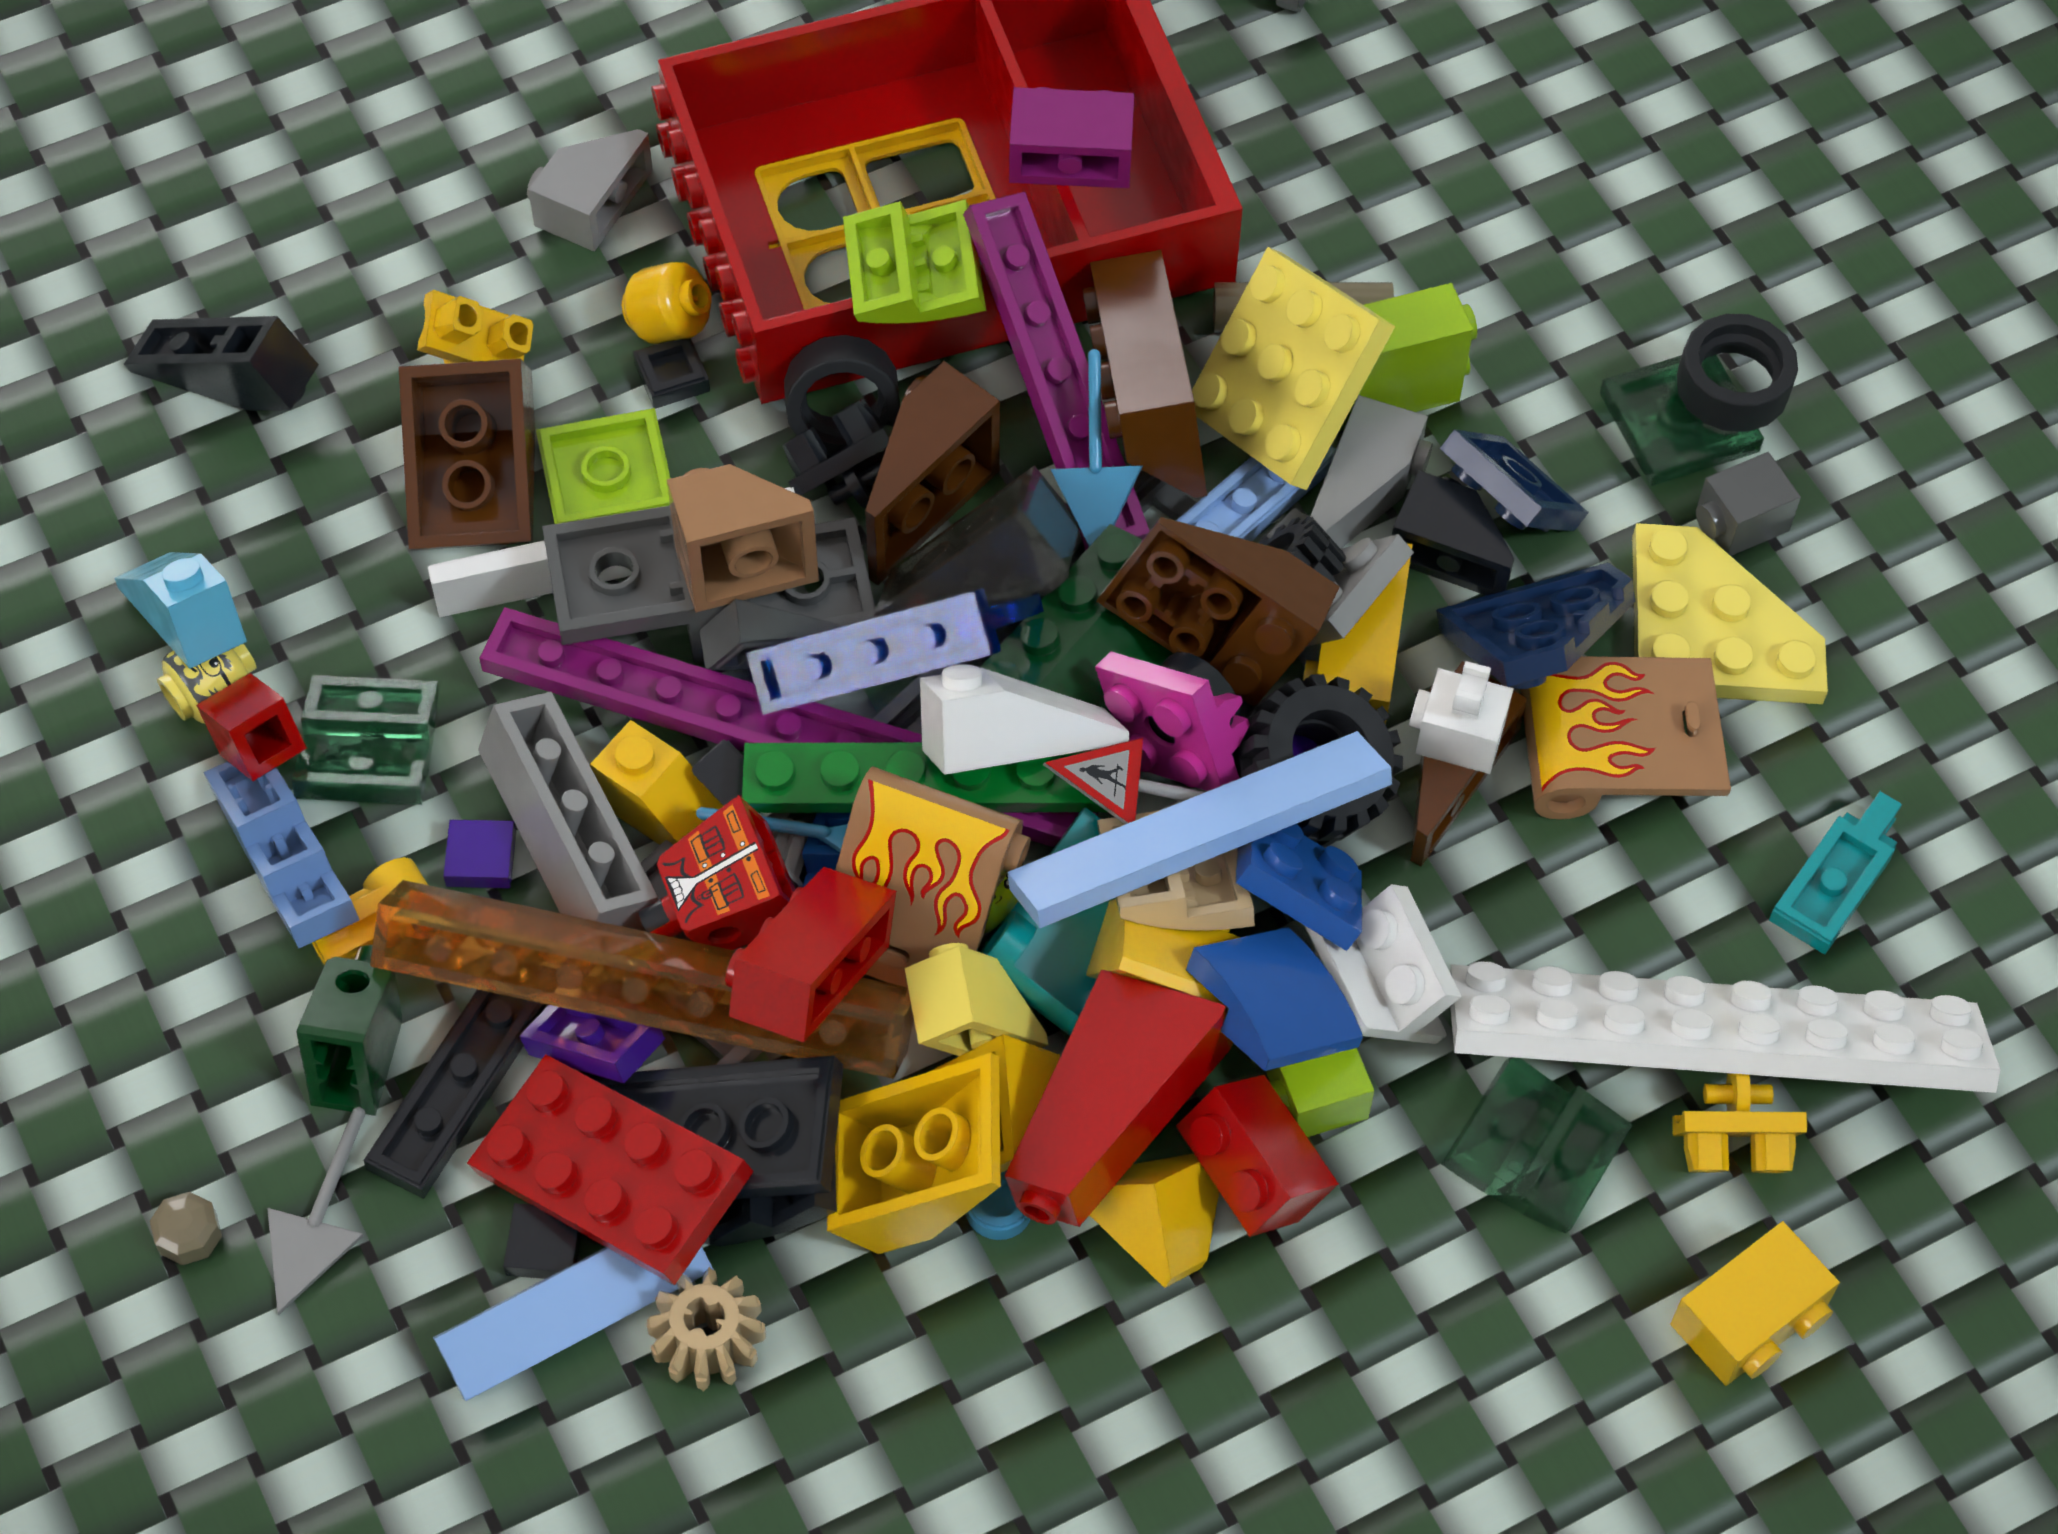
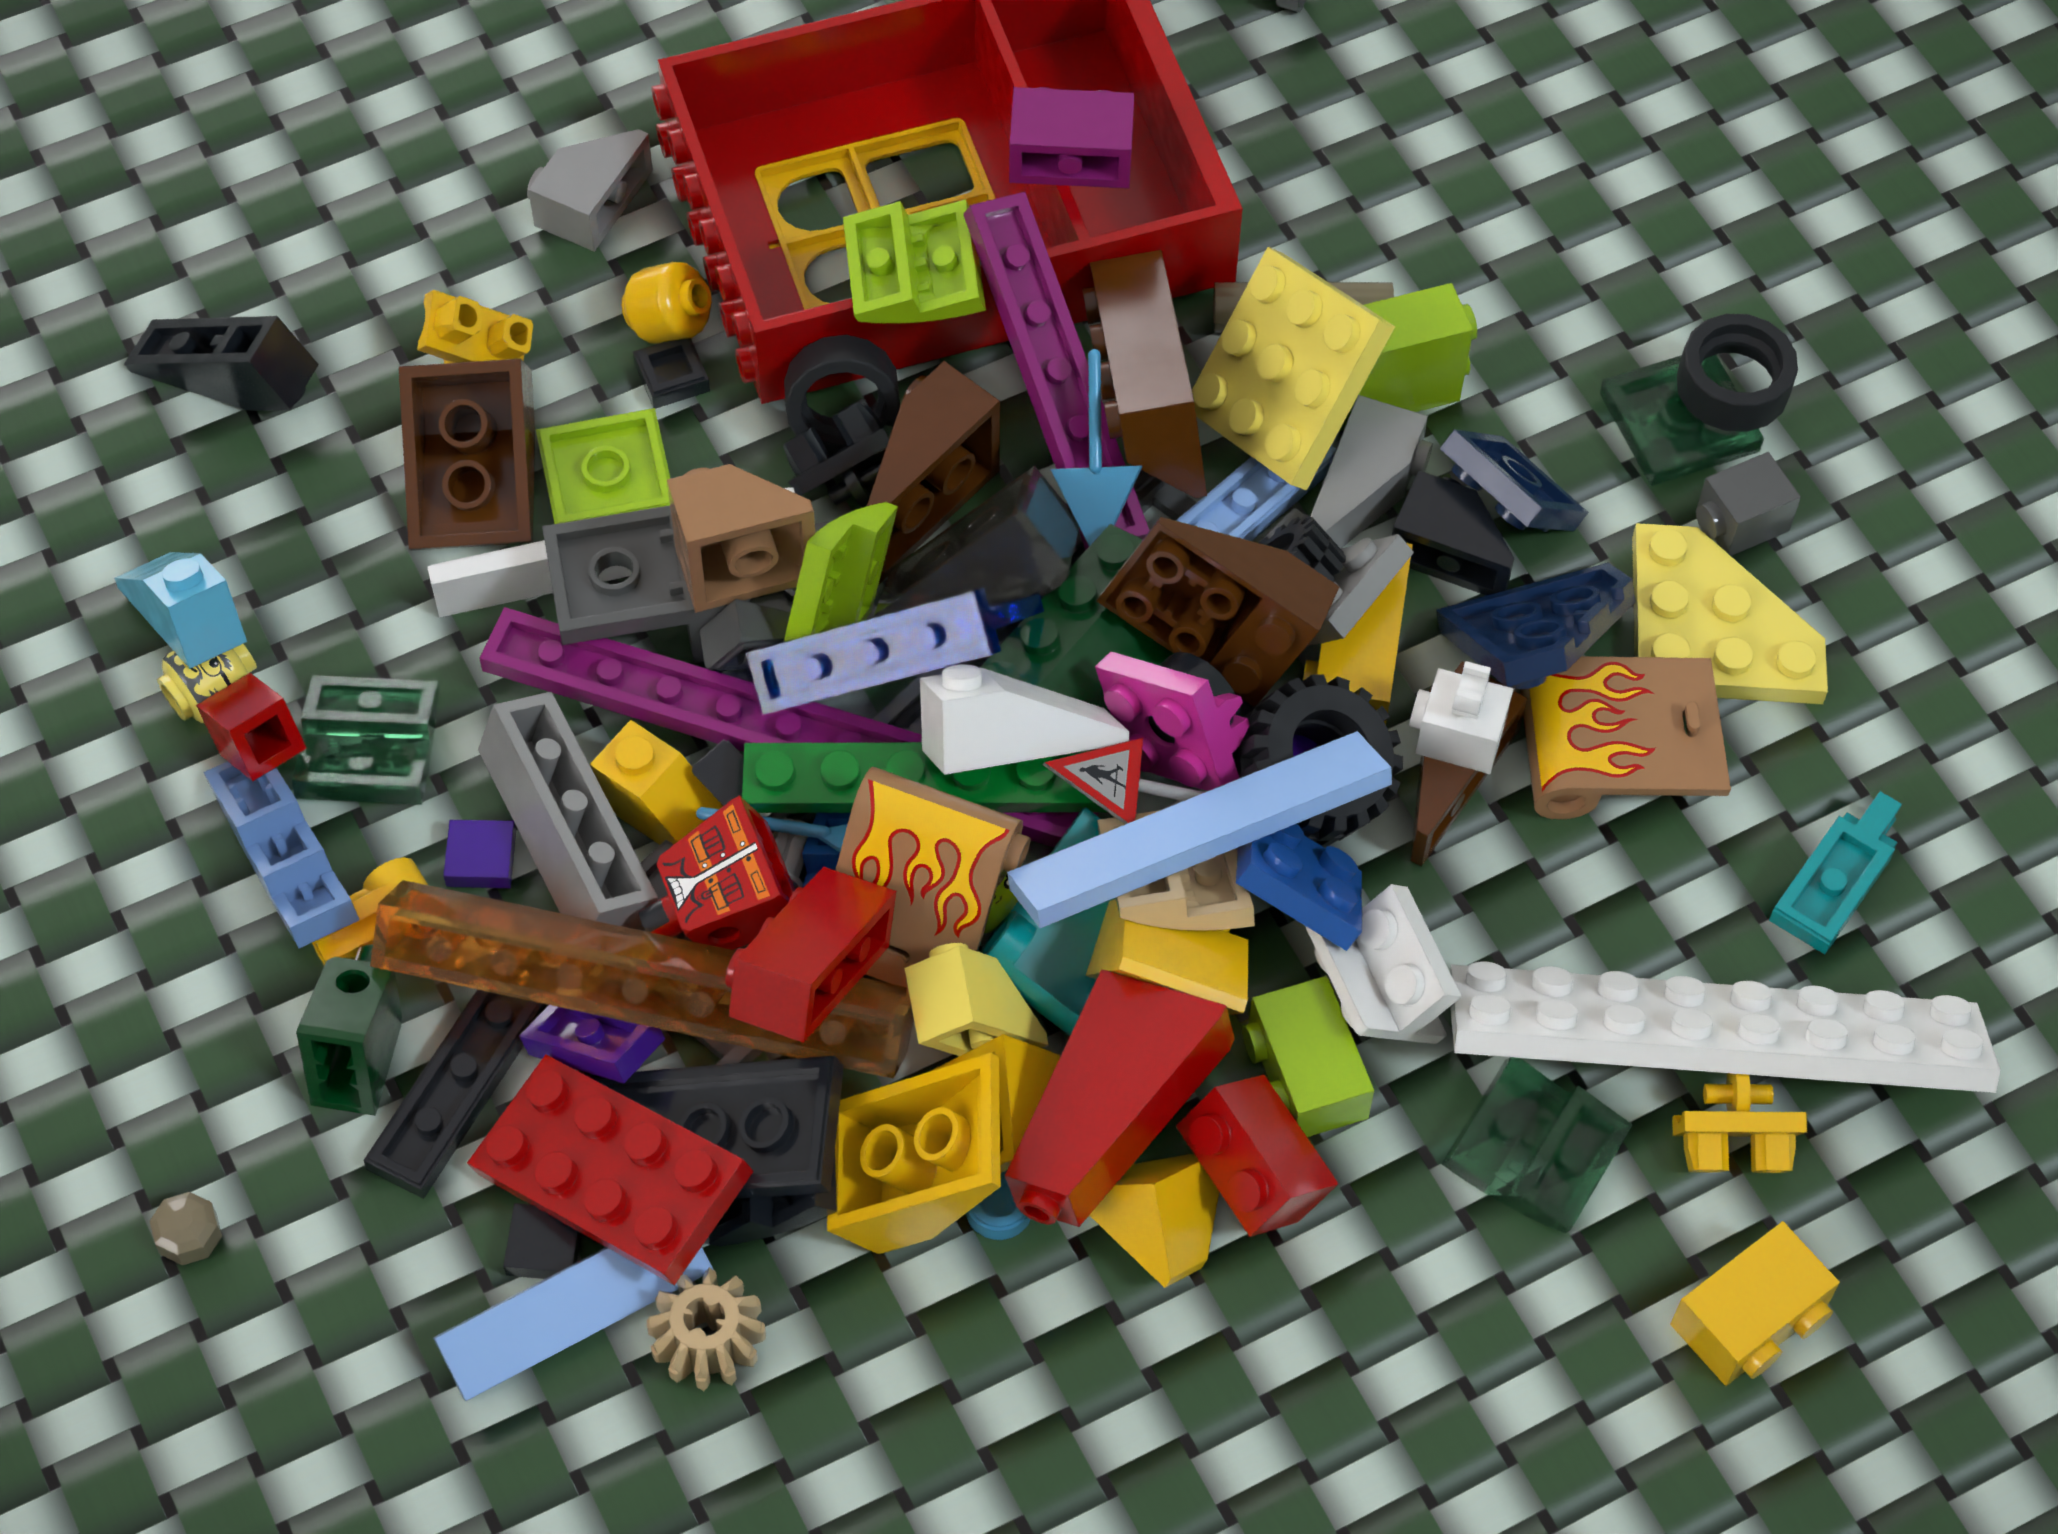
(307, 1247): light grey piece -> none
(841, 571): none -> lime slope
(1277, 998): blue slope -> none

